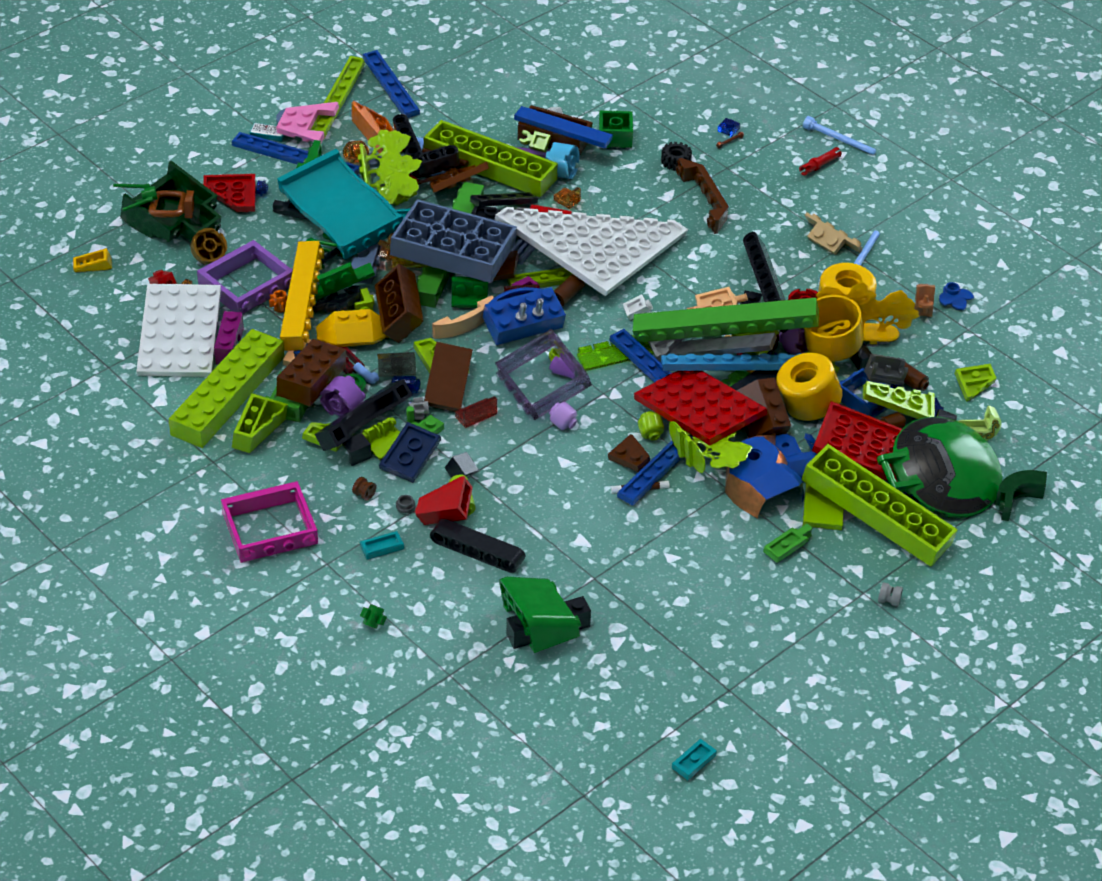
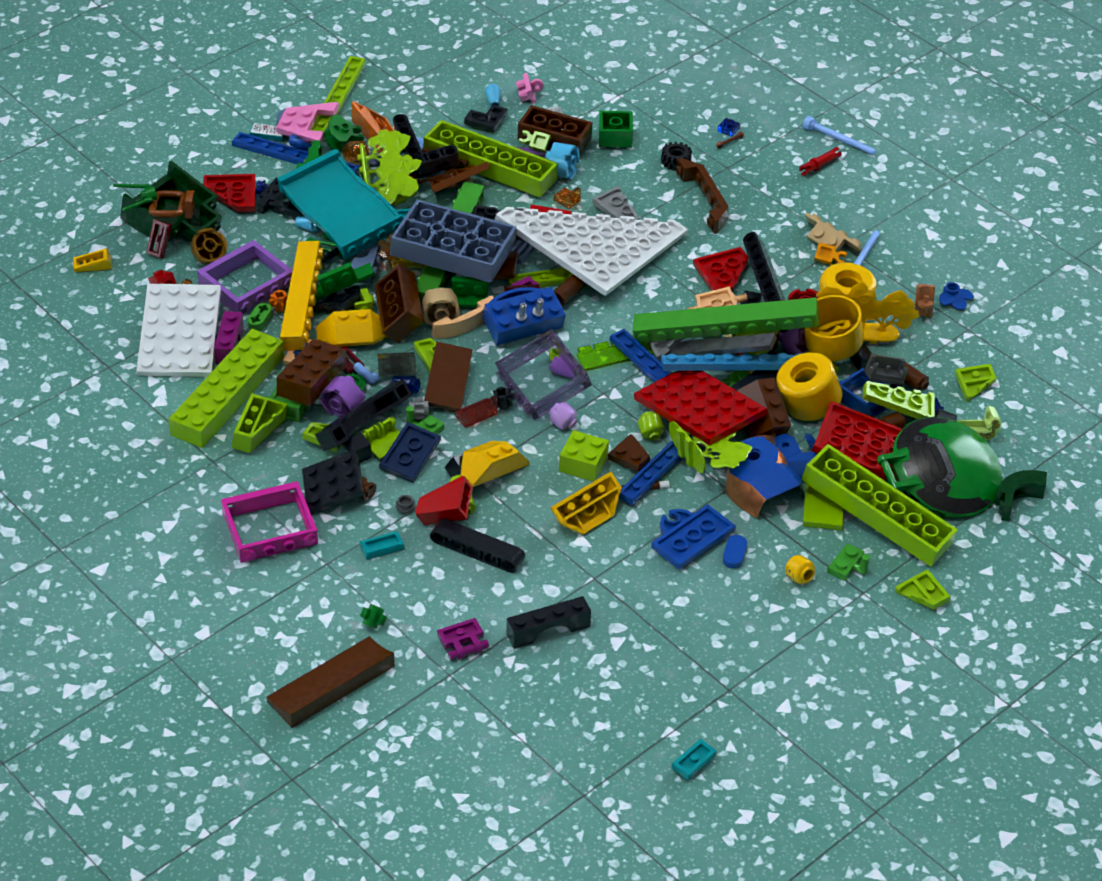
(161, 238): none -> tile
(256, 316): none -> bright green beam
(268, 196): none -> black hinge
(298, 143): none -> blue arm
(305, 223): none -> medium azure cone
(331, 681): none -> reddish brown arch
(333, 481): none -> black plate
(341, 132): none -> green hinge
(391, 84): blue tile -> none
(439, 304): none -> tan brick
(462, 633): none -> magenta plate
(488, 121): none -> black plate
(490, 461): none -> yellow wedge
(493, 94): none -> medium azure cone
(504, 199): black tile -> none
(504, 397): none -> black gear
(527, 88): none -> bright pink hips
(540, 611): green windscreen -> none
(563, 127): blue tile -> none
(583, 455): none -> lime brick
(589, 505): none -> yellow wedge
(614, 204): none -> light grey wing
(637, 306): white bracket -> none
(690, 534): none -> blue plate
(722, 268): none -> red plate
(734, 551): none -> blue tile
(788, 543): bright green hinge -> none
(800, 569): none -> yellow head
(826, 254): none -> light orange plate
(847, 561): none -> bright green plate
(885, 594): light grey wheel -> none
(924, 590): none -> lime wing

